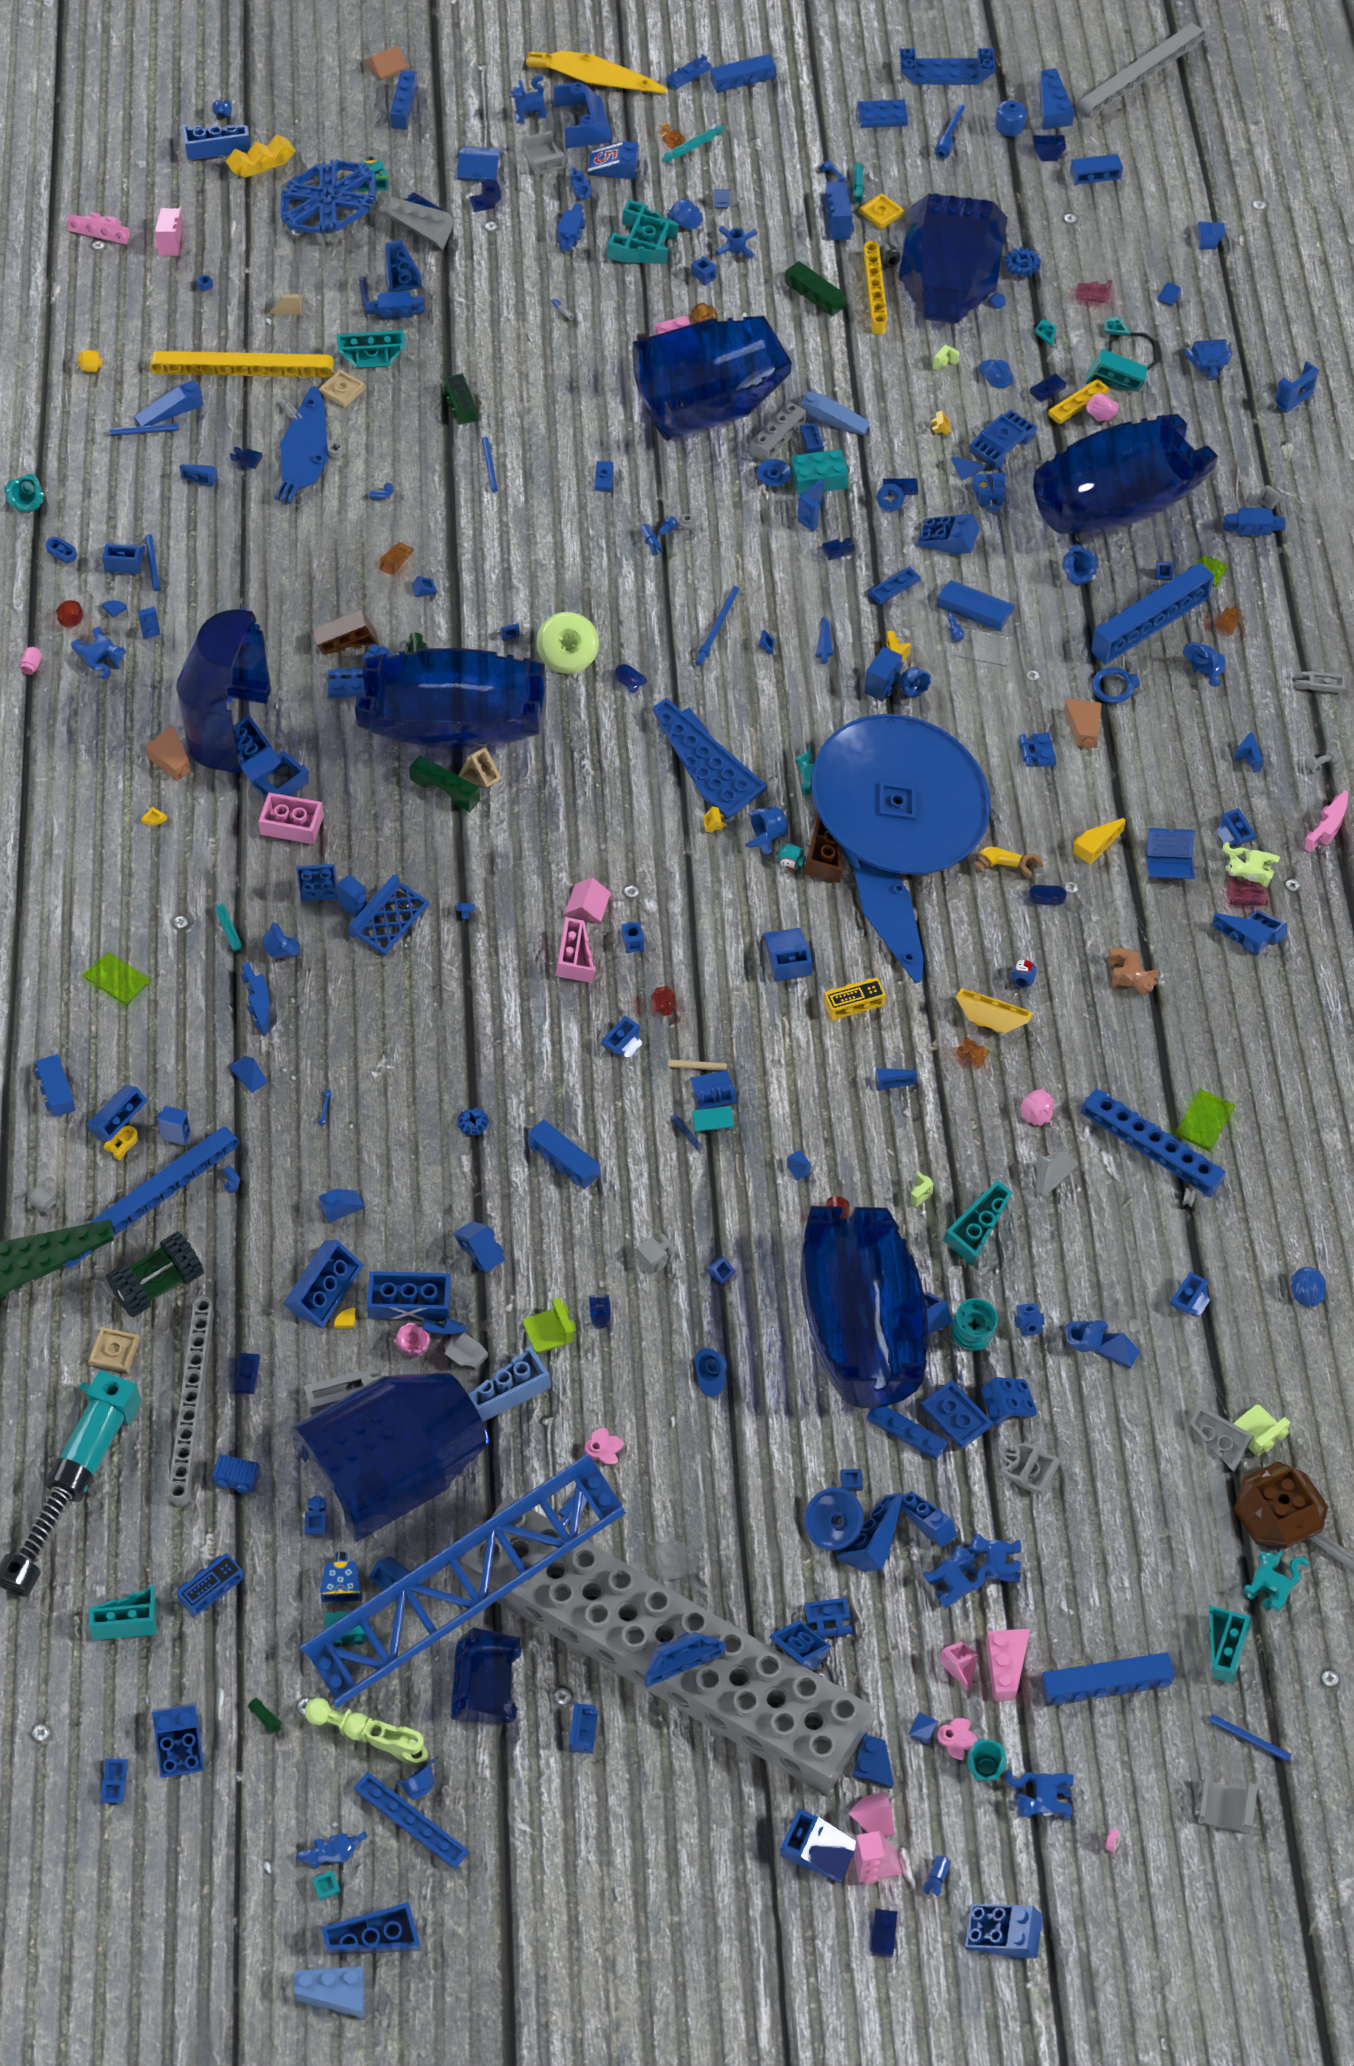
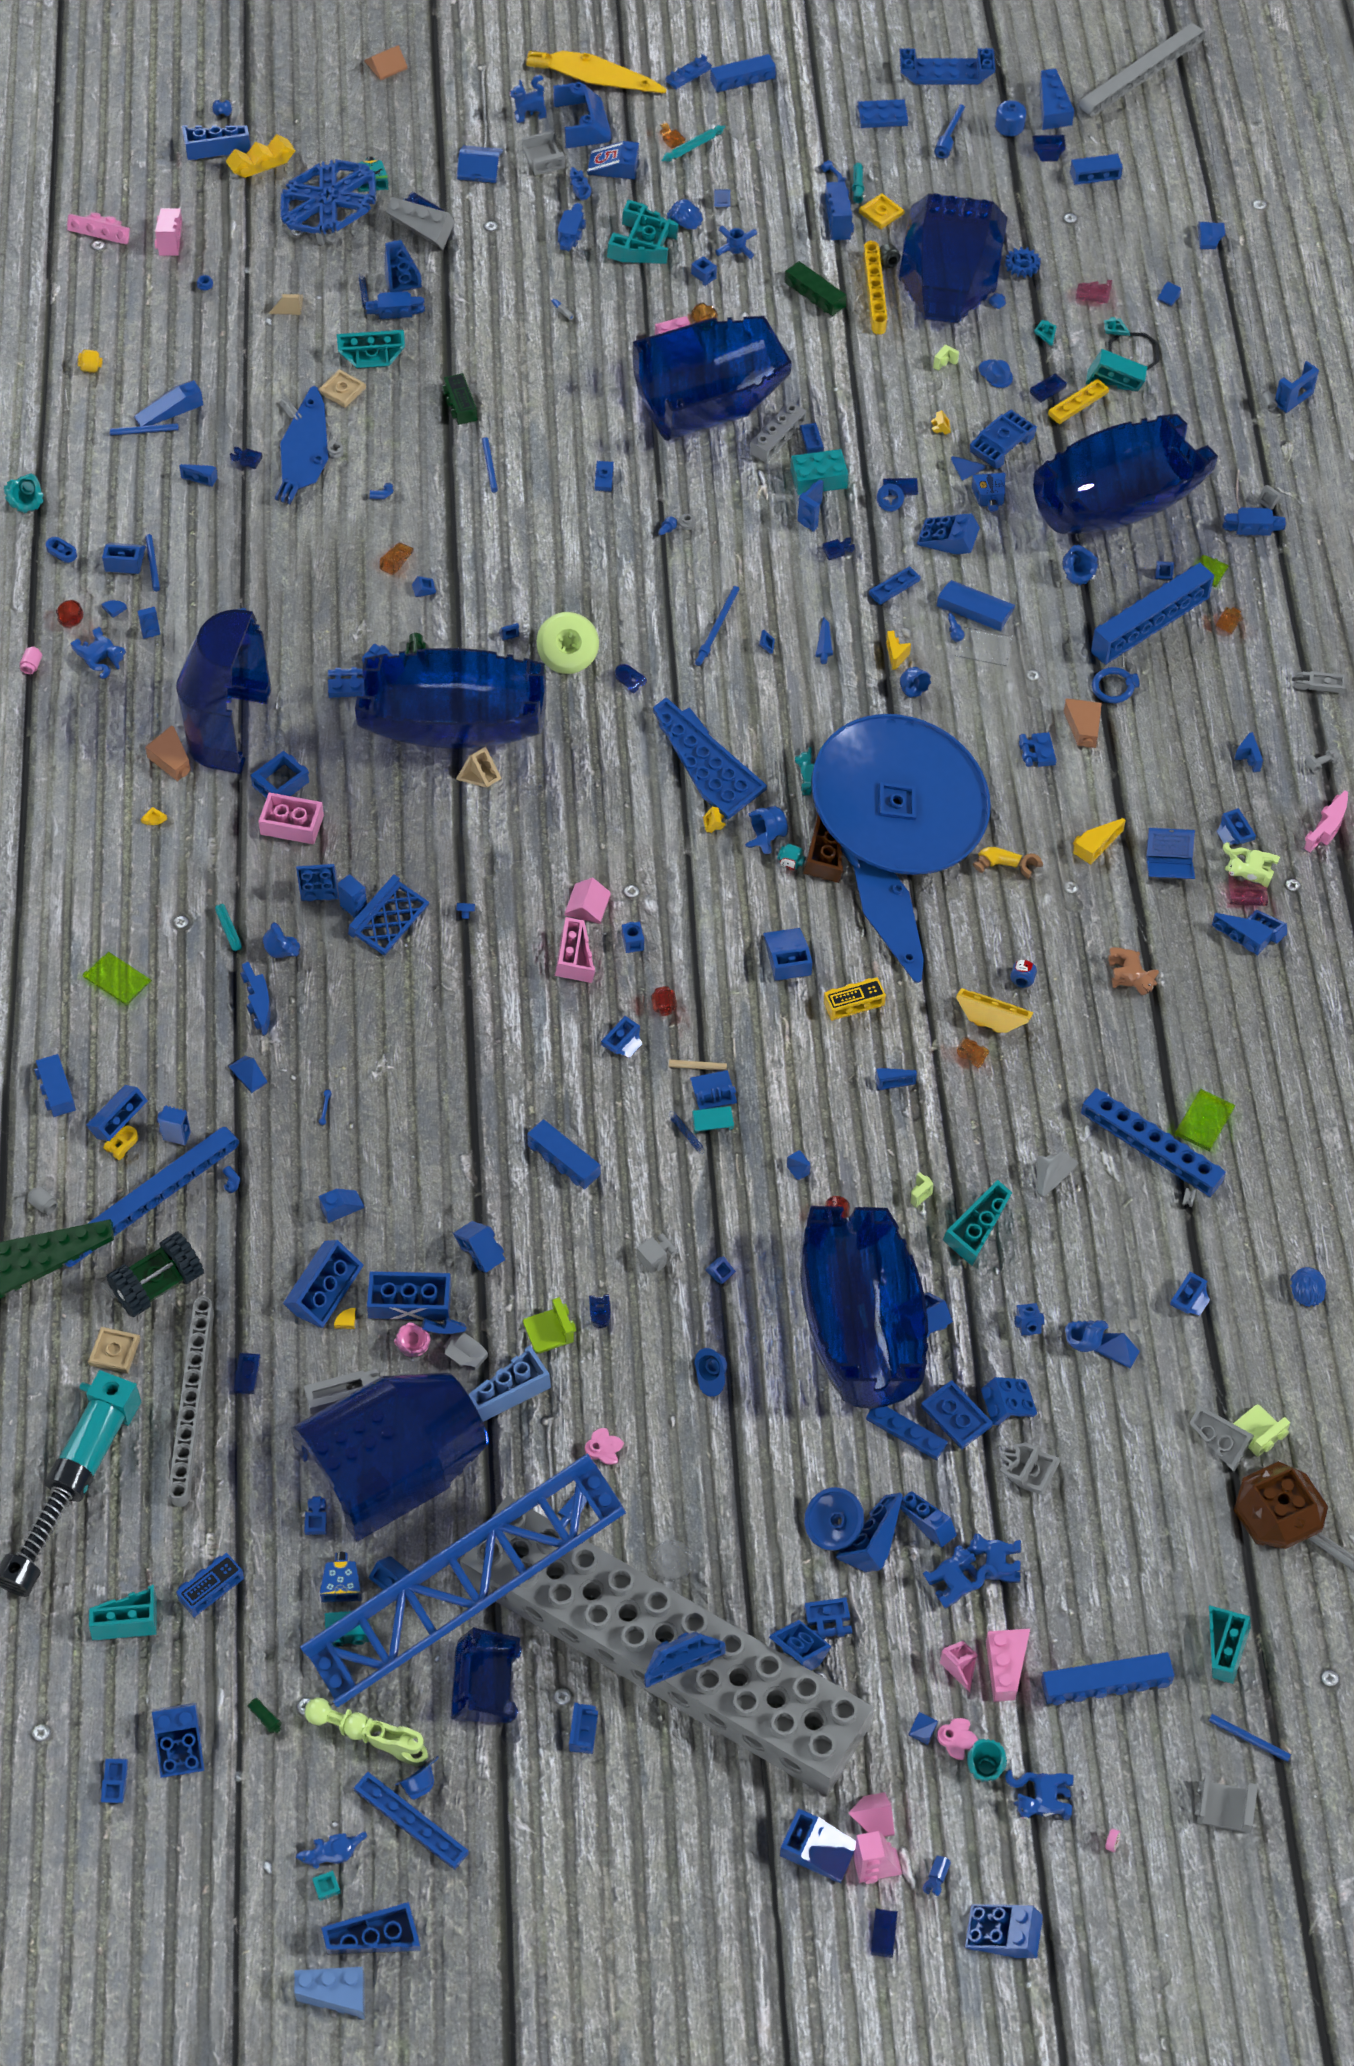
(236, 1474): blue brick -> none
(241, 364): yellow beam -> none
(255, 751): blue wedge -> none
(345, 633): reddish brown wedge -> none
(403, 99): blue brick -> none
(461, 791): dark green arch -> none
(468, 1127): blue gear -> none
(486, 201): clear blue plate -> none
(651, 539): blue axle -> none
(773, 472): blue dish -> none
(830, 412): medium blue wedge -> none
(851, 1479): blue tile -> none
(874, 1762): blue wing -> none
(883, 674): blue brick -> none
(978, 1315): teal wheel -> none
(1038, 1107): bright pink hair -> none
(1047, 895): clear blue plate -> none
(1102, 407): bright pink hair -> none
(1205, 660): blue piece -> none
(1209, 356): blue torso -> none
(1272, 1582): teal animal -> none

